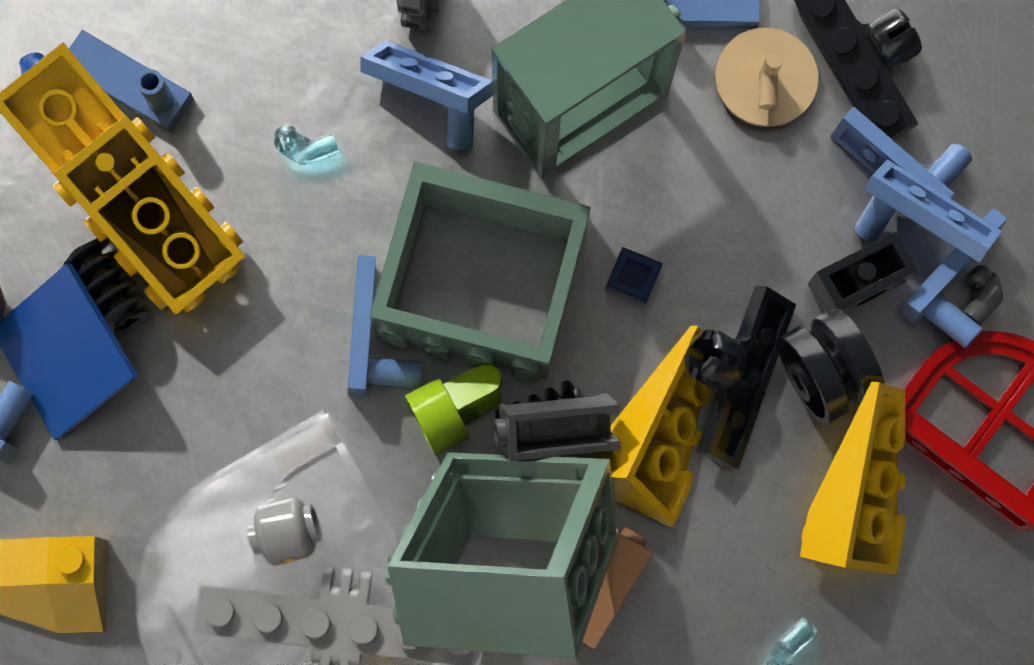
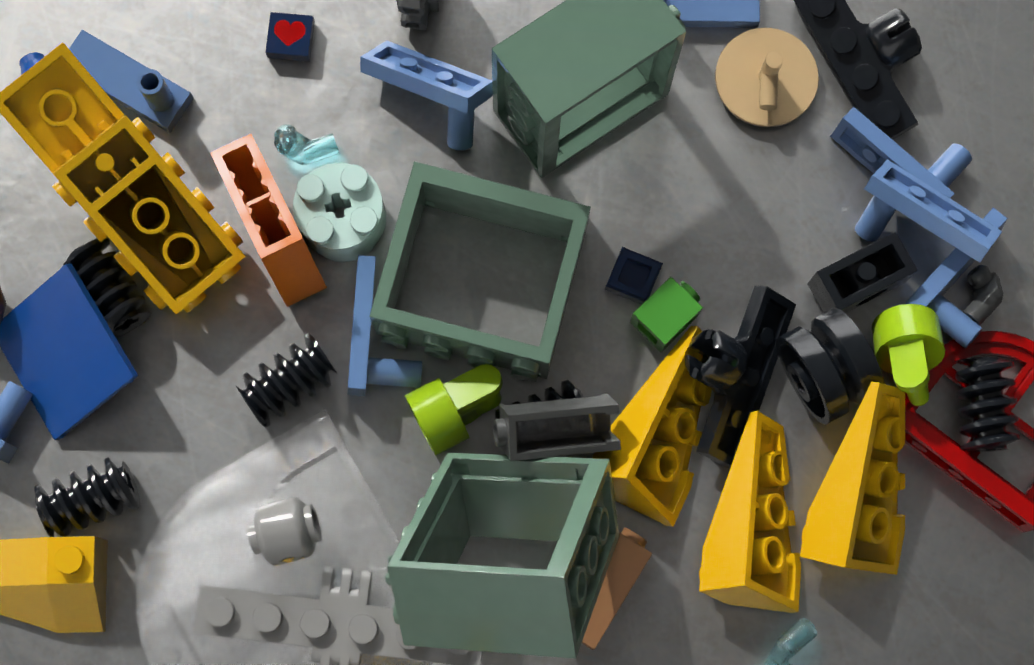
(86, 498): none -> black piece
(268, 220): none -> orange brick
(286, 380): none -> black piece
(290, 36): none -> dark blue tile
(336, 187): none -> light aqua brick
(667, 313): none -> bright green brick
(748, 542): none -> yellow wedge
(908, 346): none -> lime piece
(987, 404): none -> black piece

